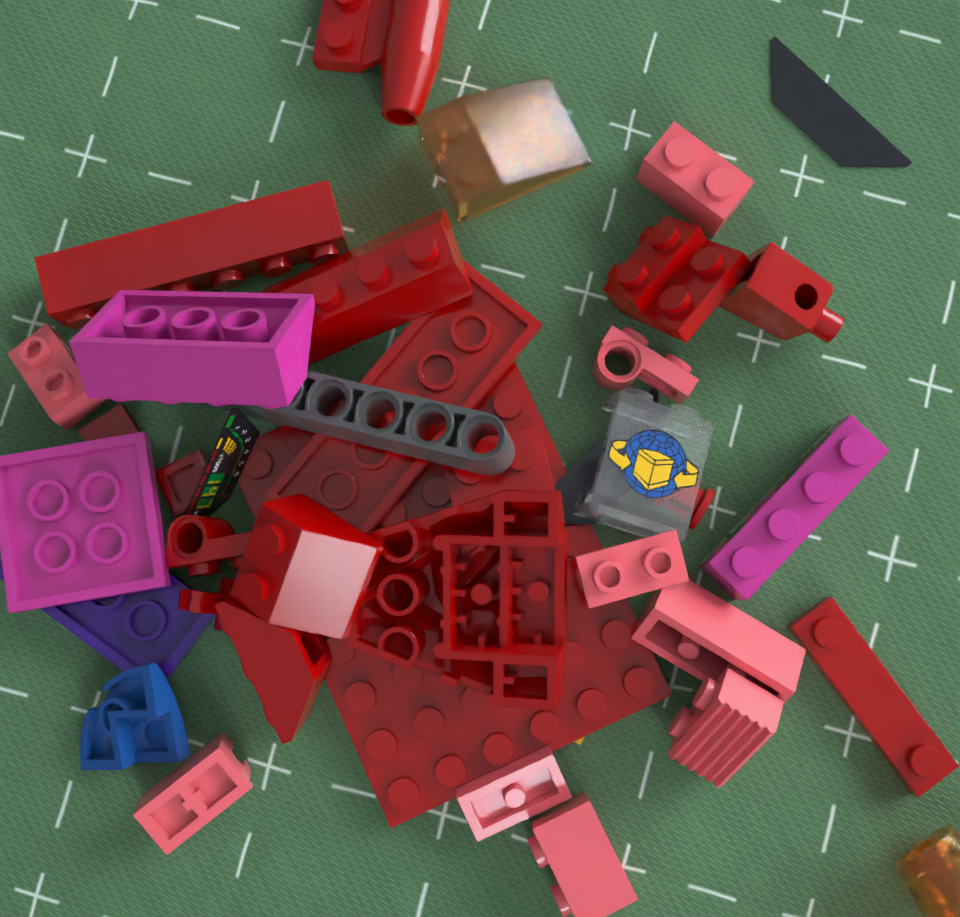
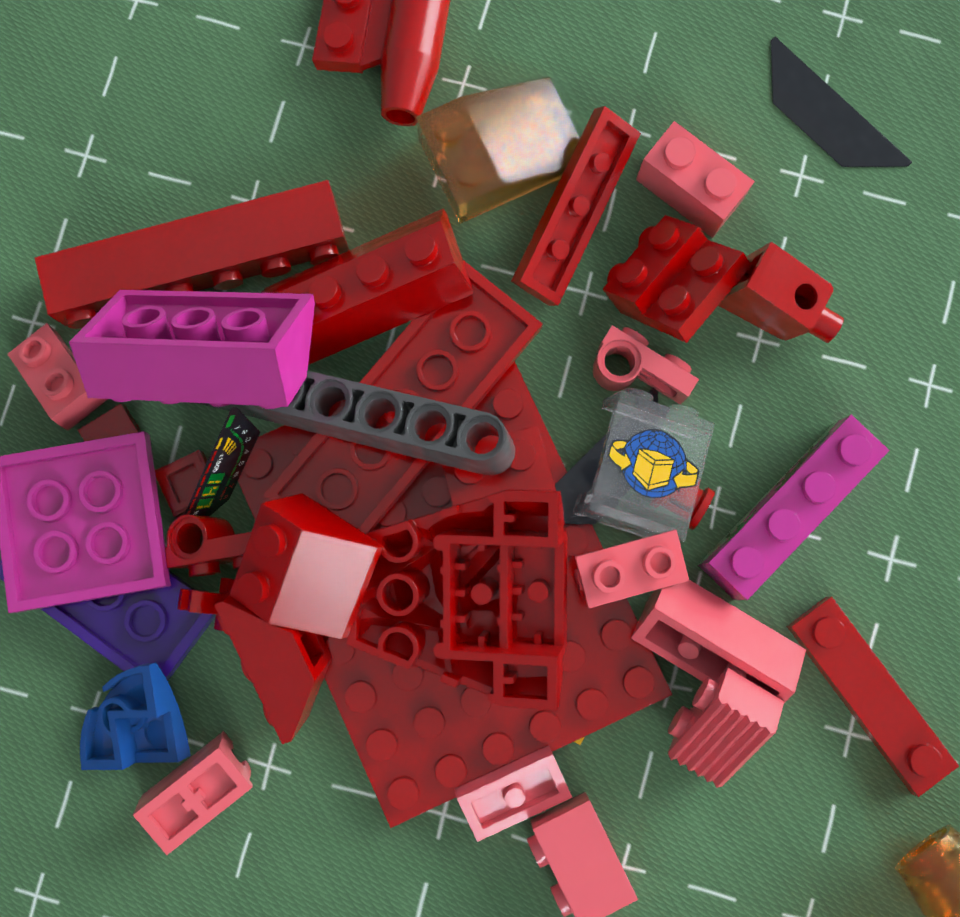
(576, 206): none -> red plate

